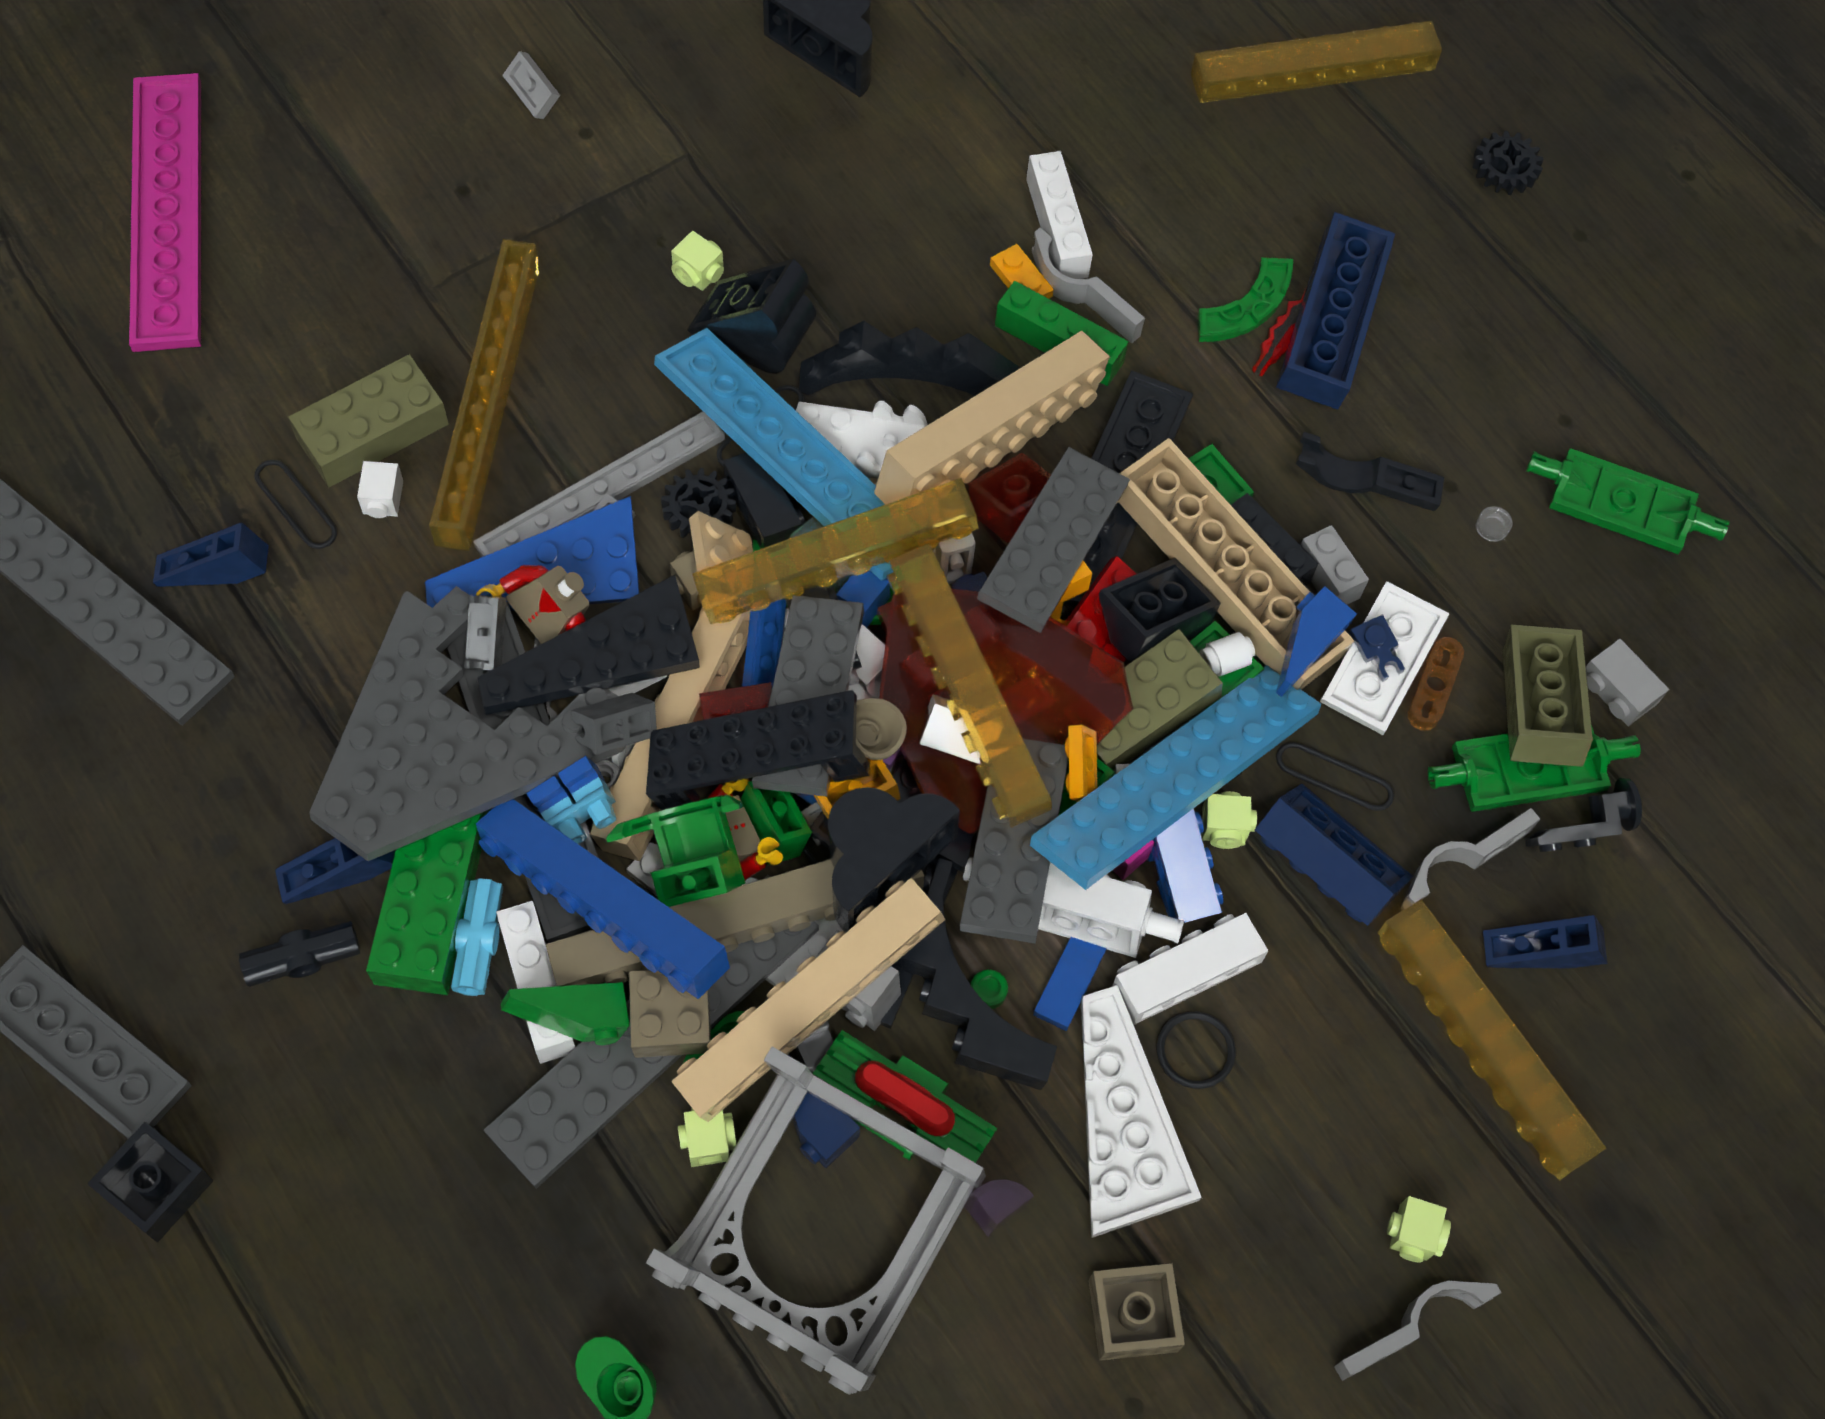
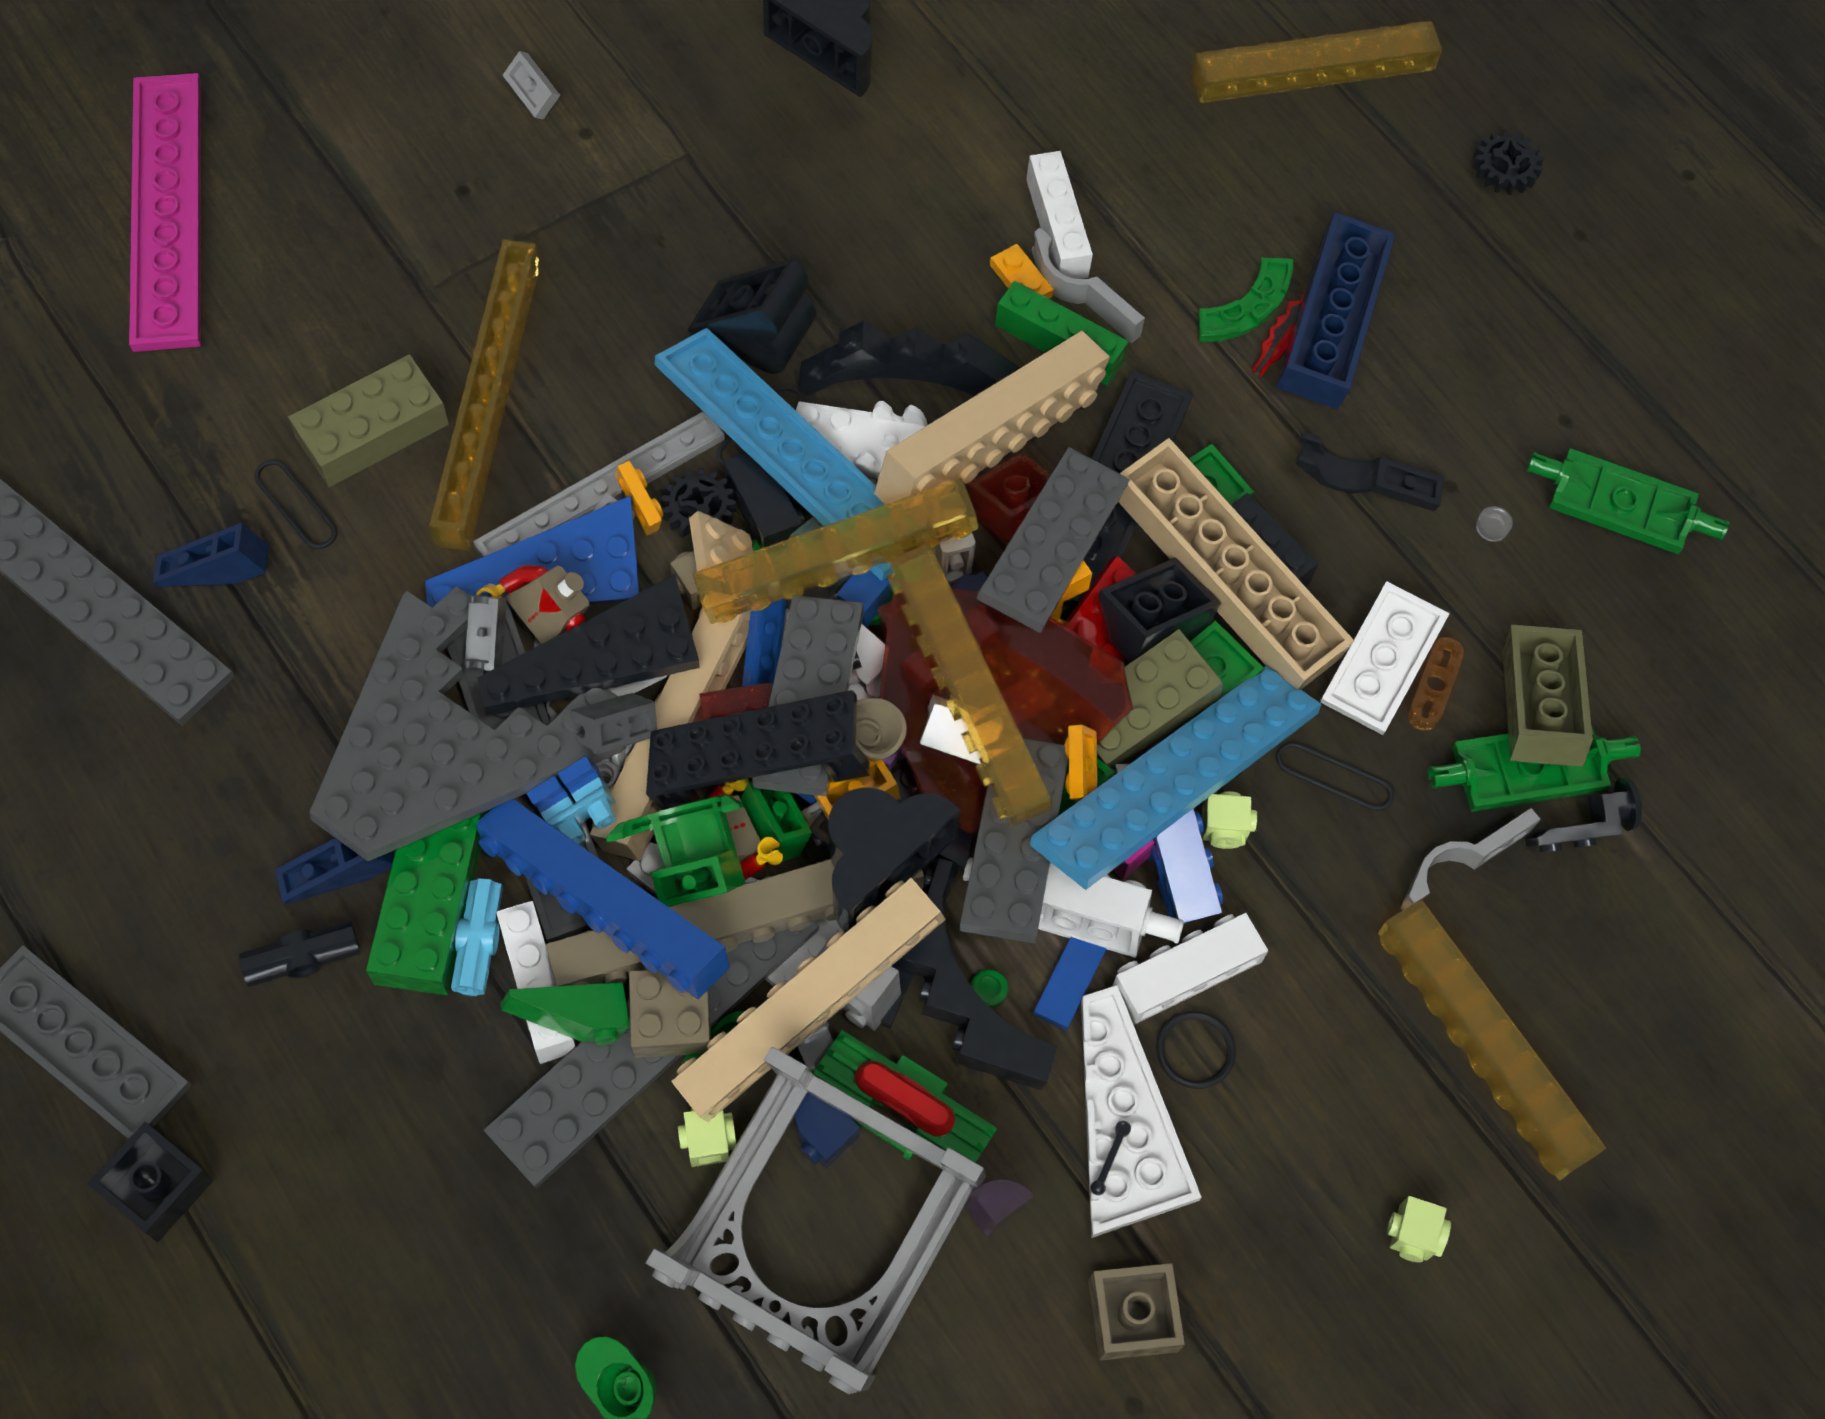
(380, 489): white brick -> none
(633, 484): none -> light orange plate
(697, 261): yellowish green brick -> none
(1122, 1130): none -> black hinge
(1228, 653): white brick -> none
(1314, 630): blue slope -> none
(1333, 854): dark blue slope -> none
(1336, 565): light grey brick -> none
(1376, 642): dark blue plate -> none
(1471, 1293): light grey piece -> none
(1547, 944): dark blue slope -> none
(1624, 682): light grey brick -> none

